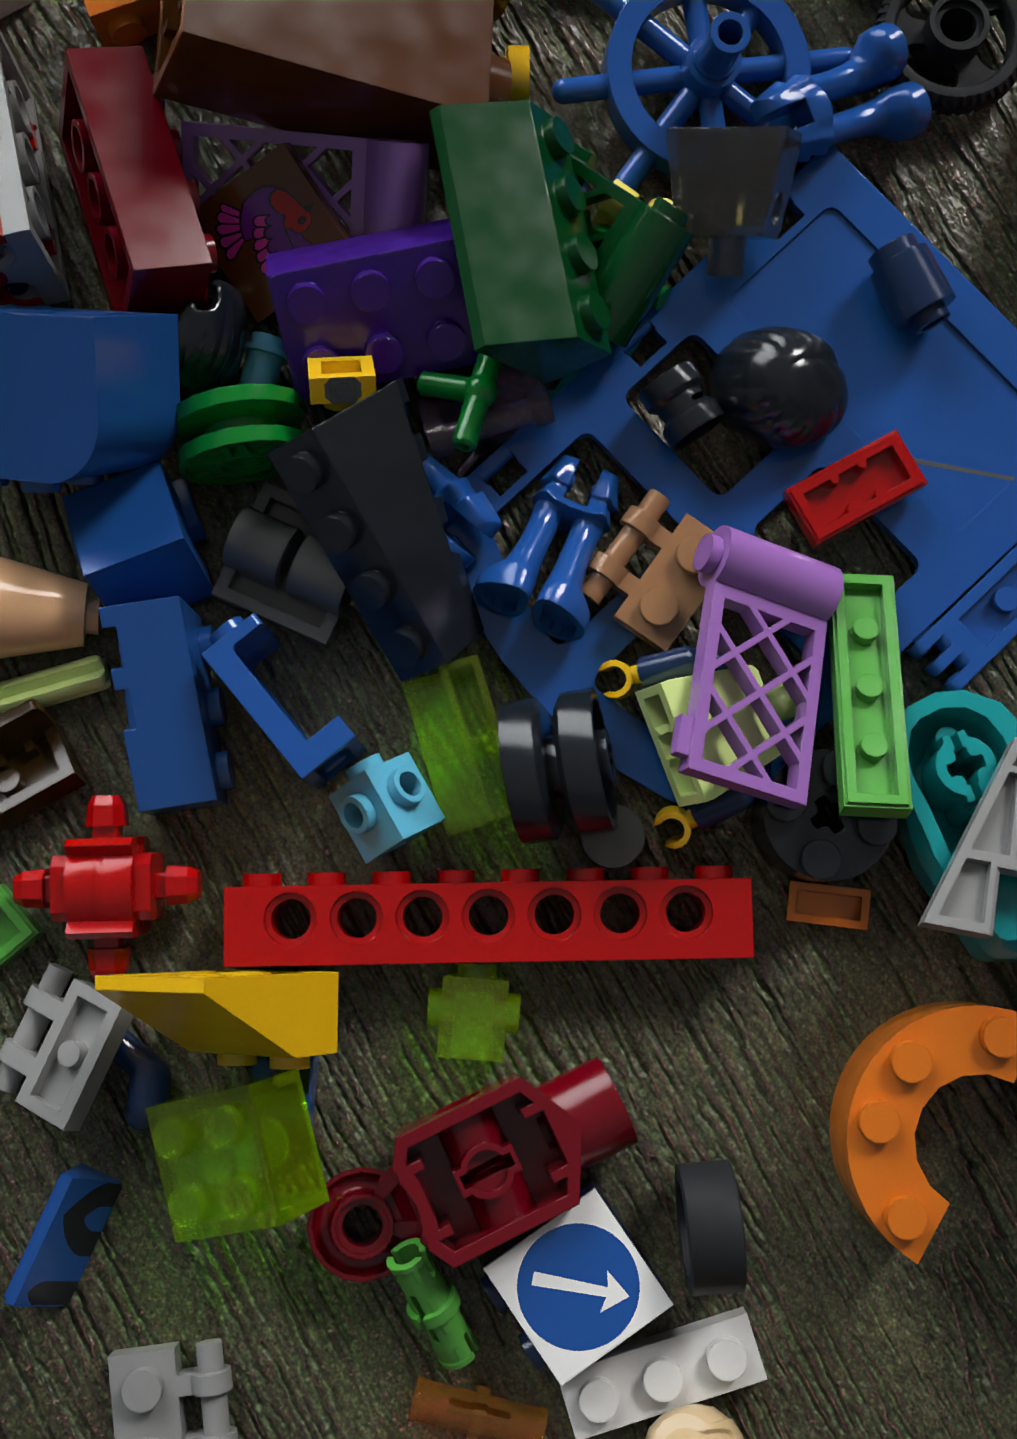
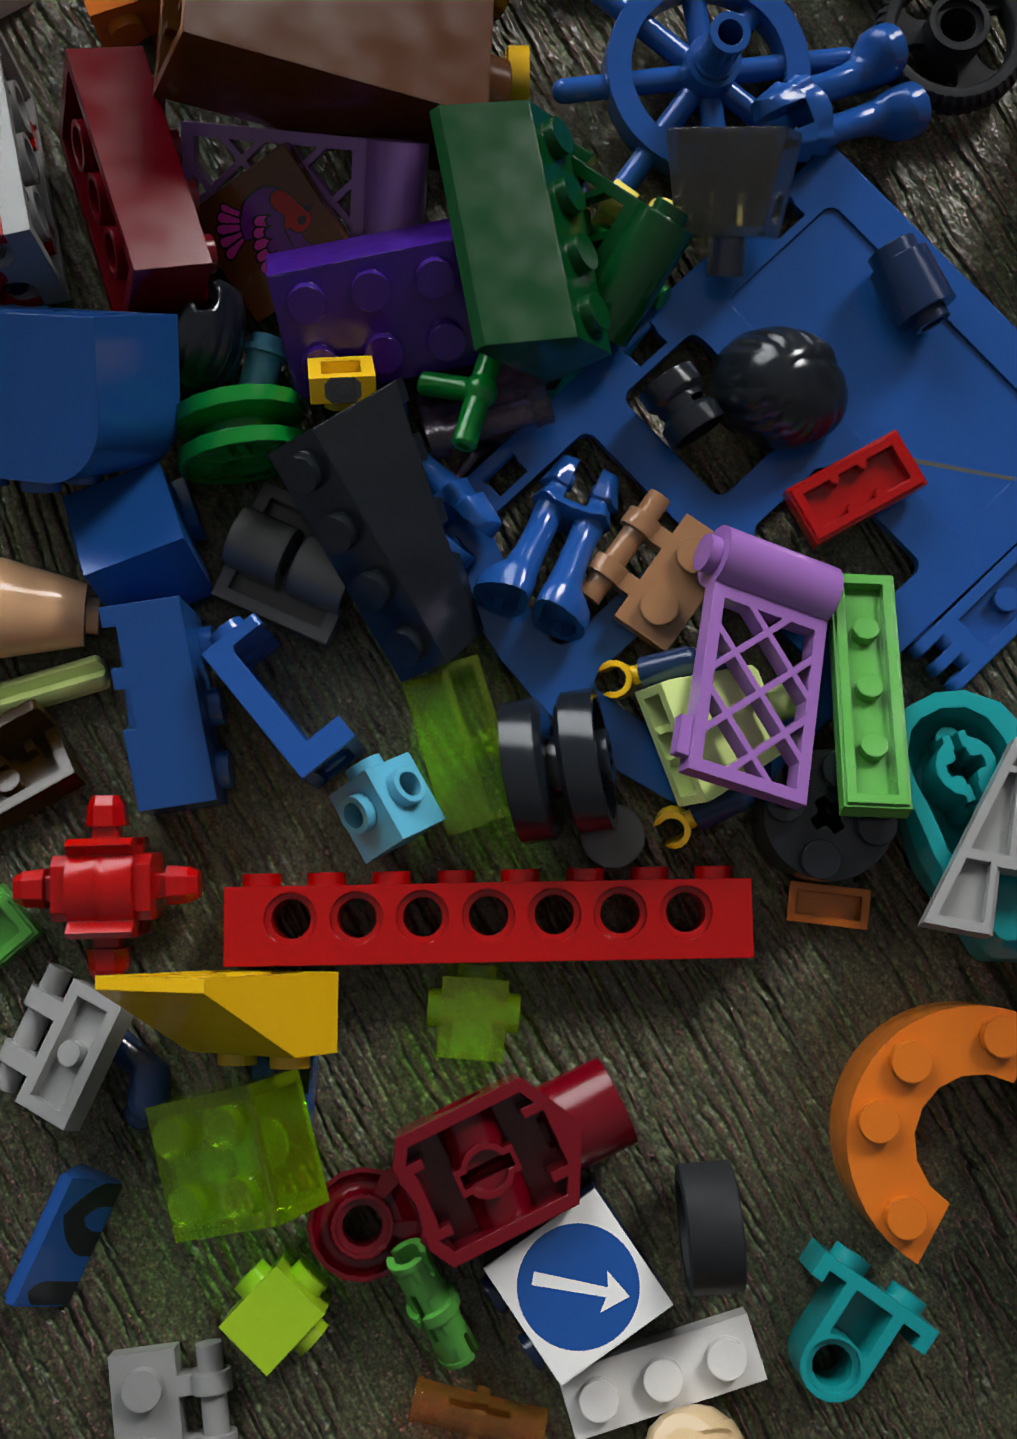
(278, 1311): none -> lime brick
(854, 1315): none -> teal pin

